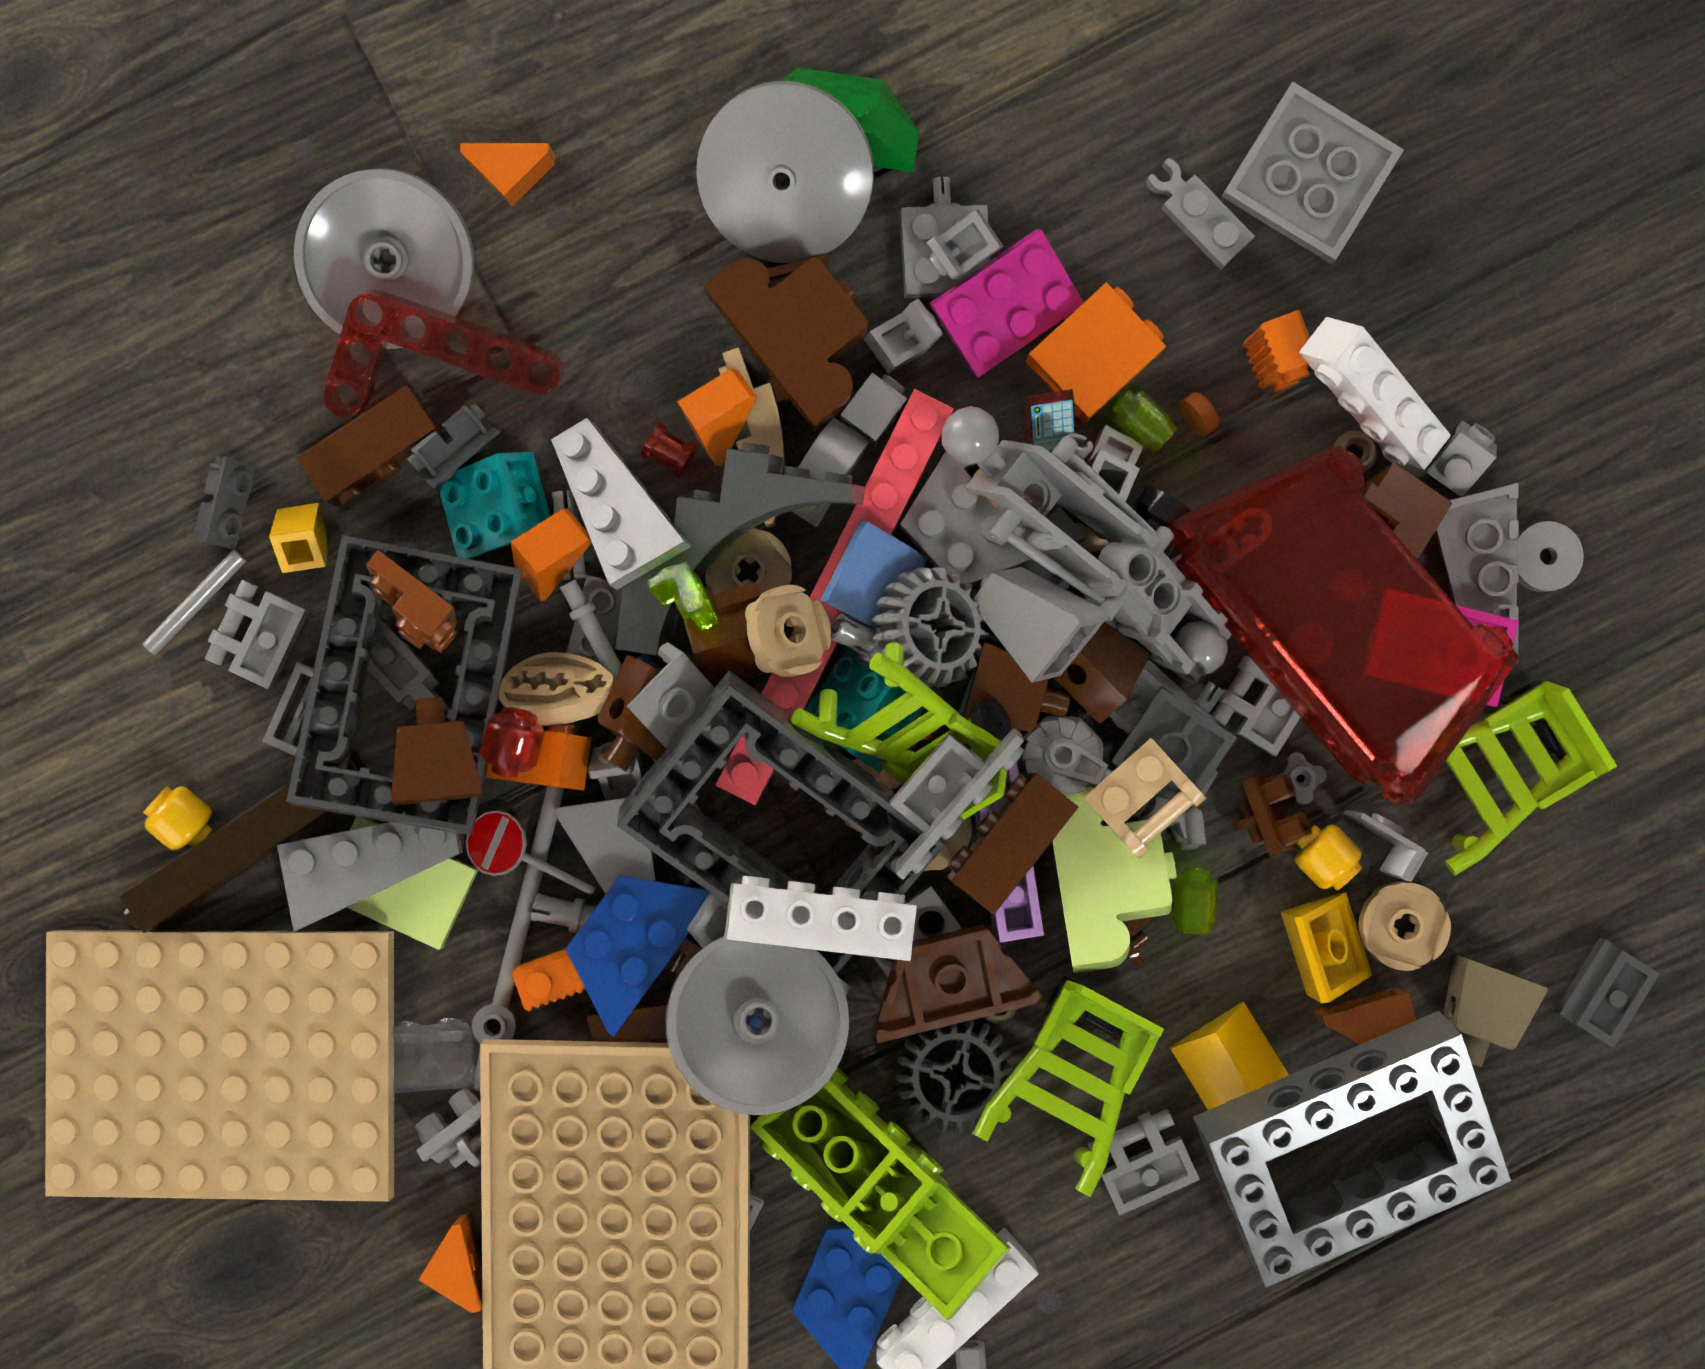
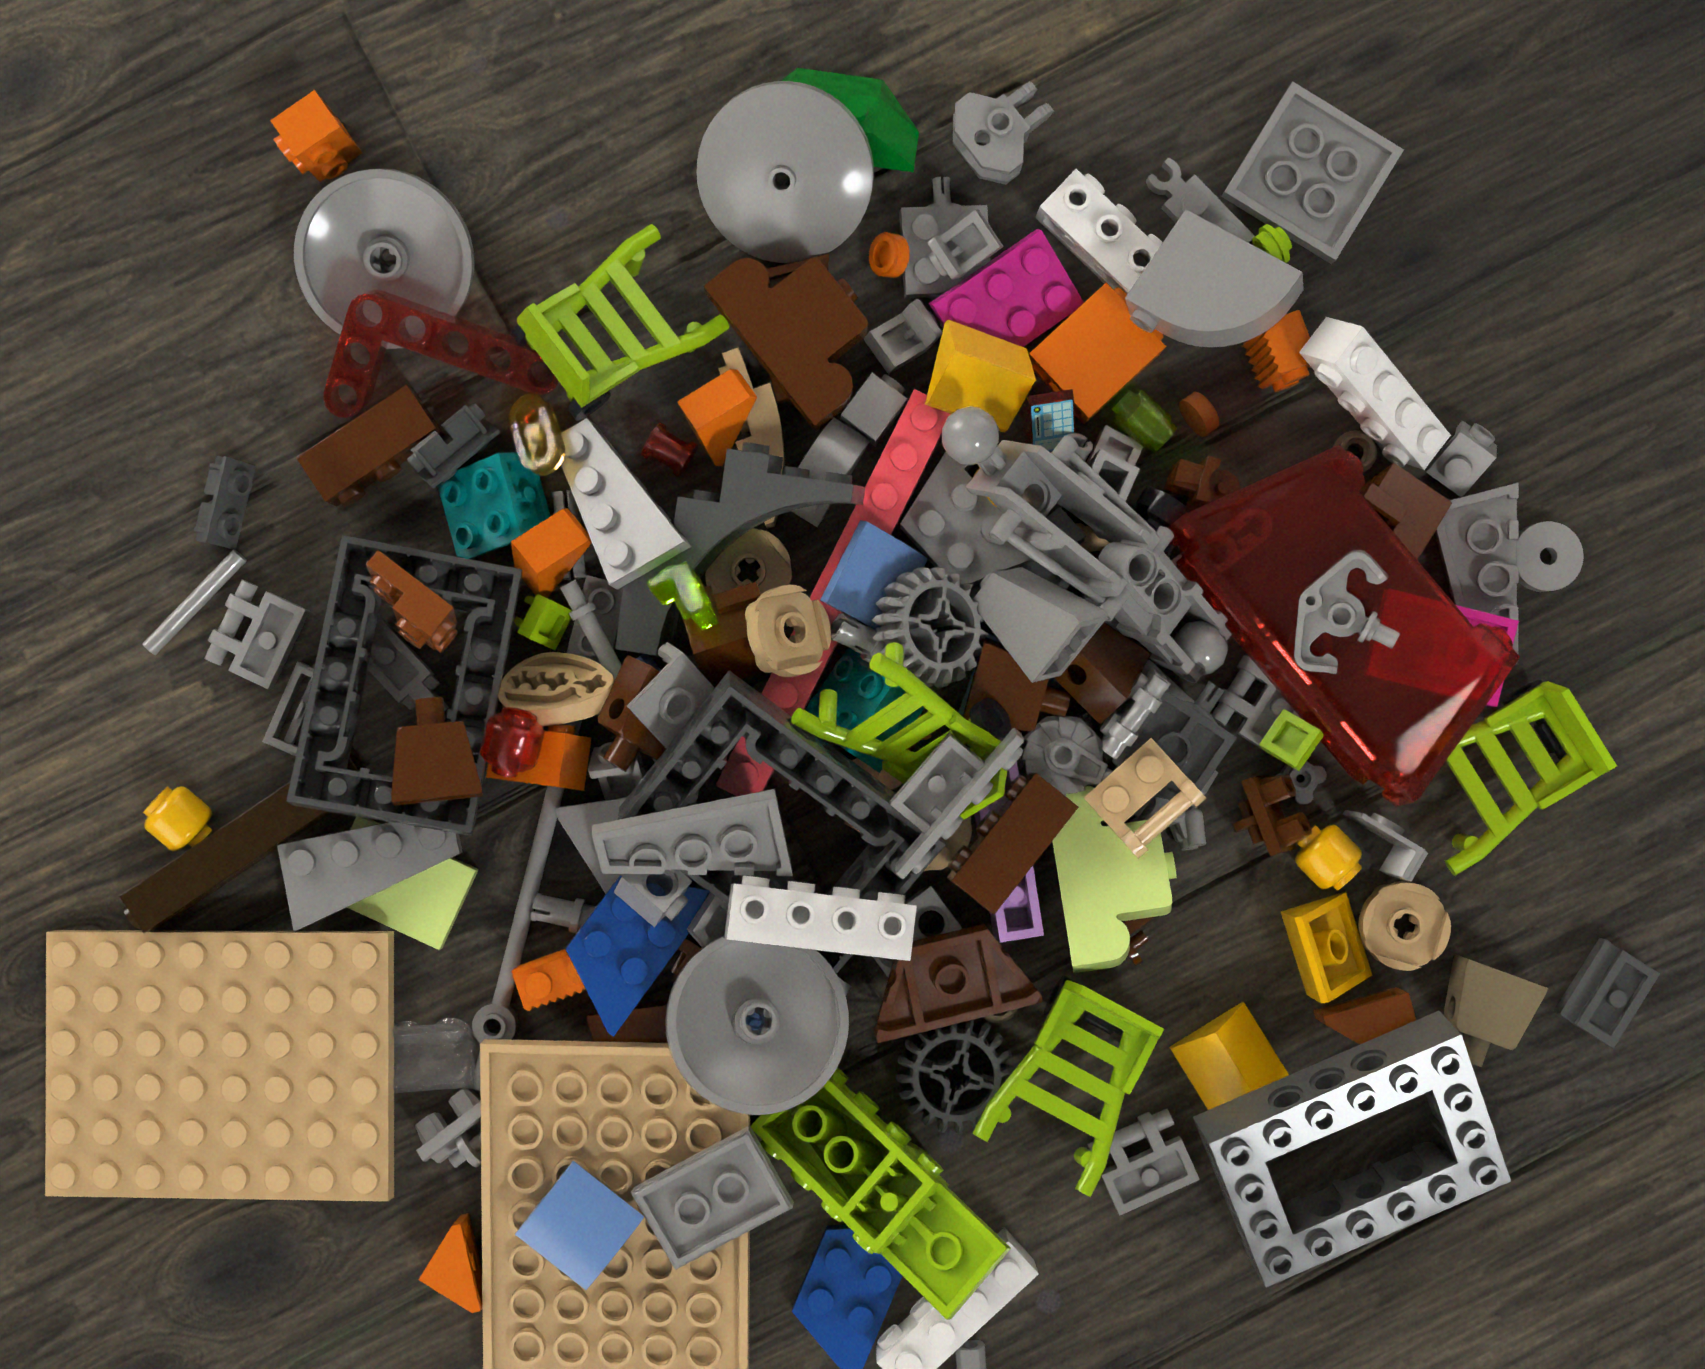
(299, 538): yellow brick -> none
(314, 138): none -> orange brick
(501, 845): piece -> none
(509, 166): orange slope -> none
(538, 443): none -> clear yellow plate
(544, 621): none -> lime tile
(579, 1225): none -> medium blue slope
(590, 389): none -> lime hand
(653, 908): none -> light grey brick
(712, 1197): none -> light grey tile
(721, 834): none -> light grey wing
(889, 255): none -> orange tile
(980, 373): none -> yellow slope
(1000, 130): none -> light grey hinge
(1098, 231): none -> white brick
(1122, 727): none -> light grey plate
(1195, 901): clear neon green brick -> none
(1200, 482): none -> reddish brown hips
(1211, 287): none -> light grey brick
(1274, 242): none -> lime plate
(1291, 739): none -> lime tile
(1333, 610): none -> light grey piece

